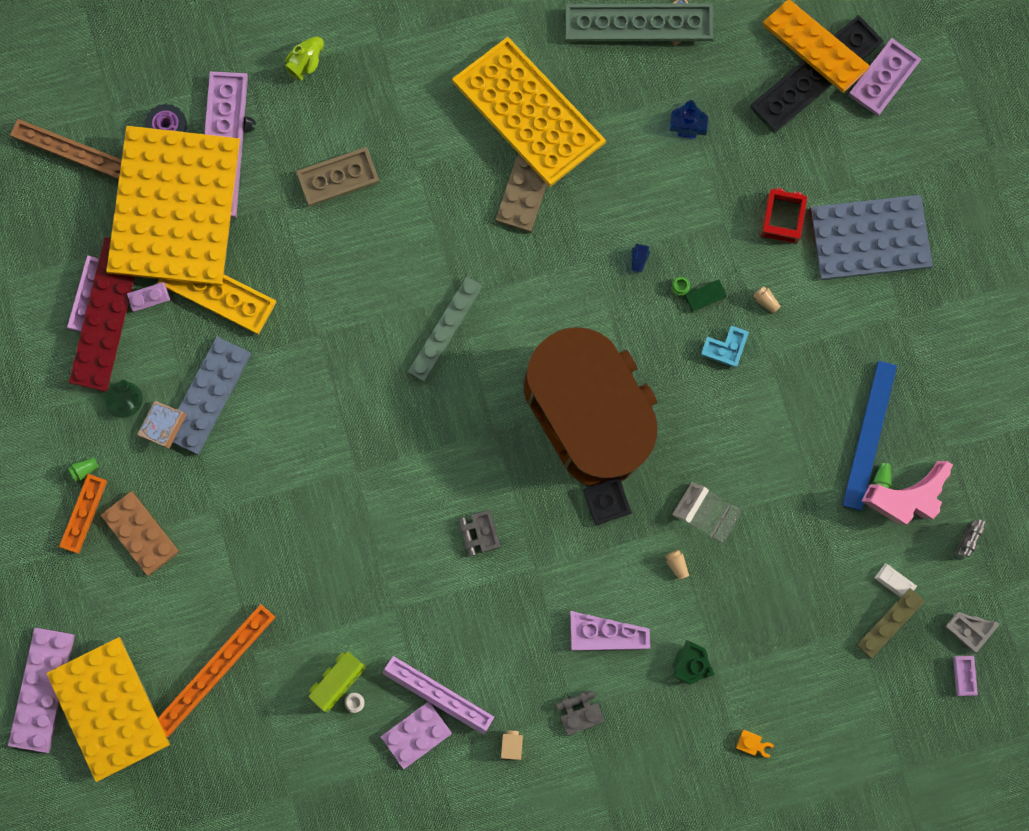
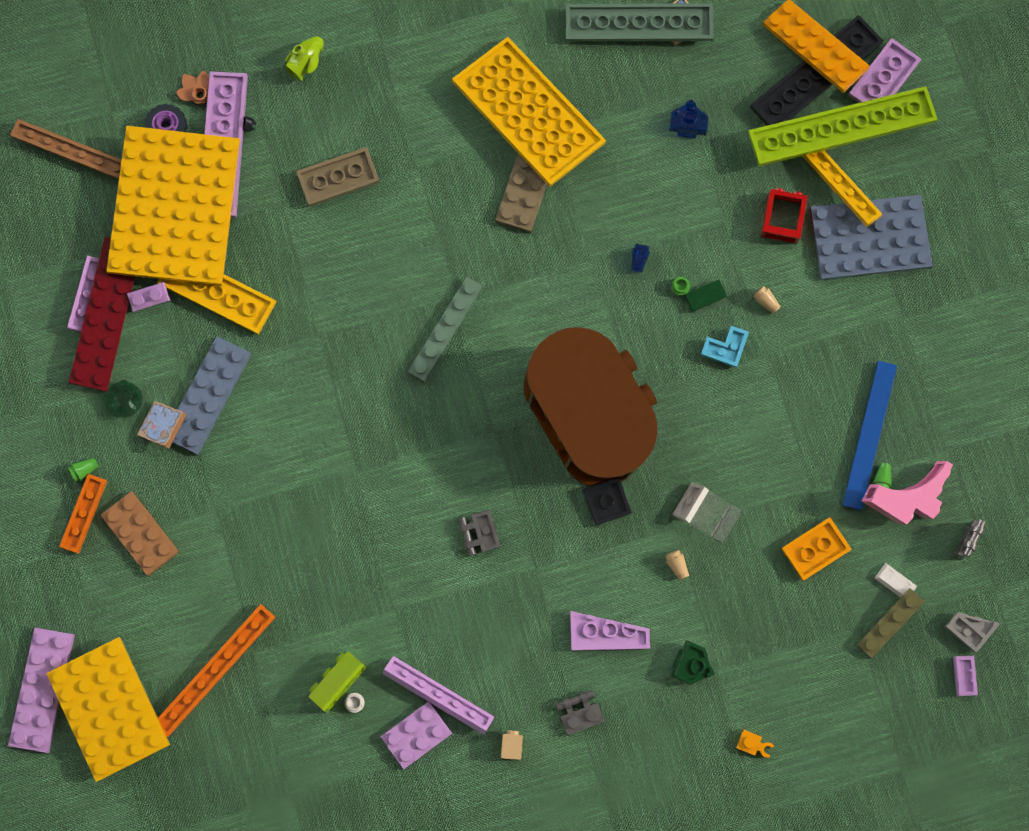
(193, 87): none -> nougat plate
(816, 549): none -> light orange plate
(842, 126): none -> lime plate
(844, 187): none -> yellow plate

